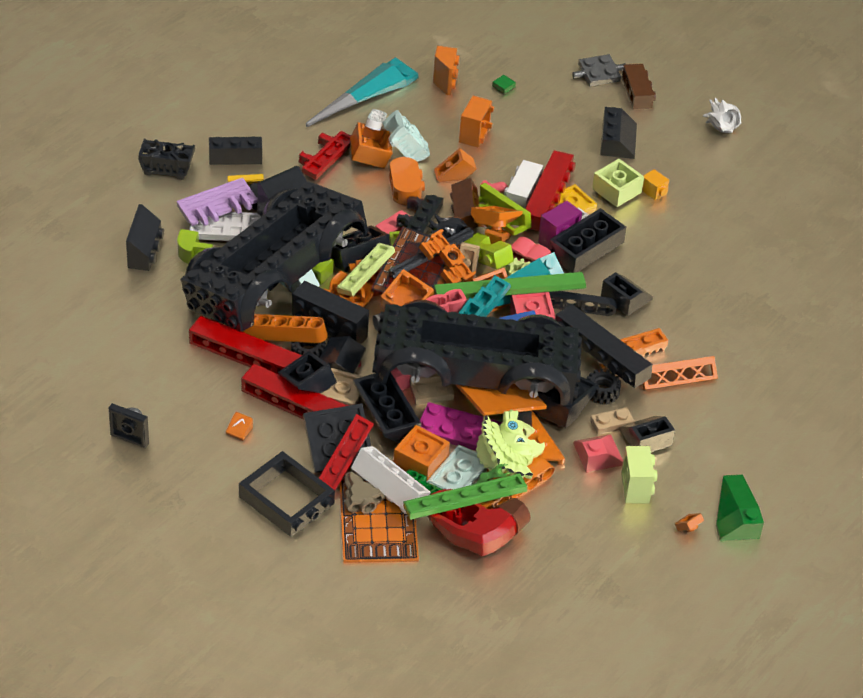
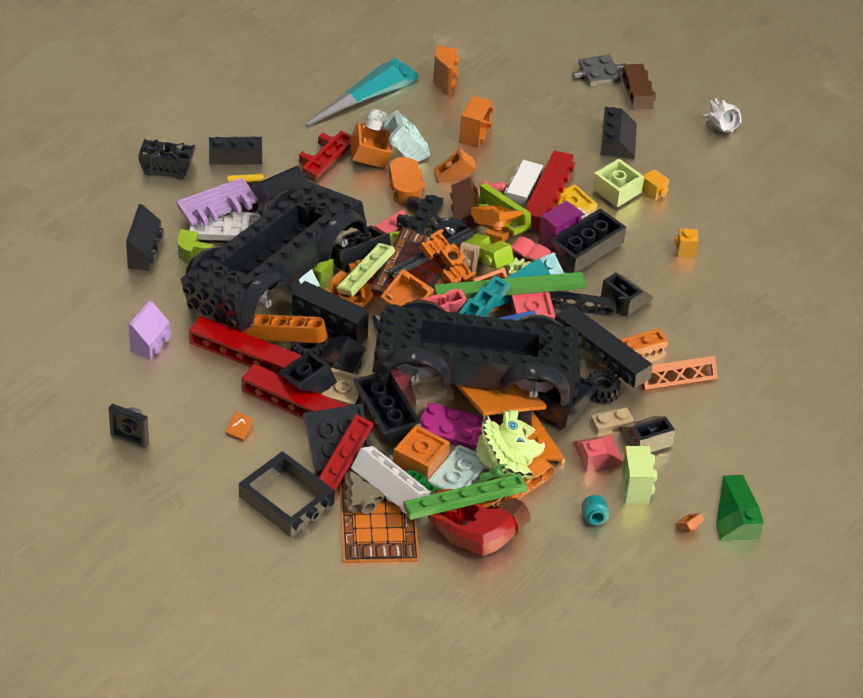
(148, 331): none -> lavender slope
(504, 84): green tile -> none
(595, 510): none -> teal head
(686, 242): none -> light orange brick

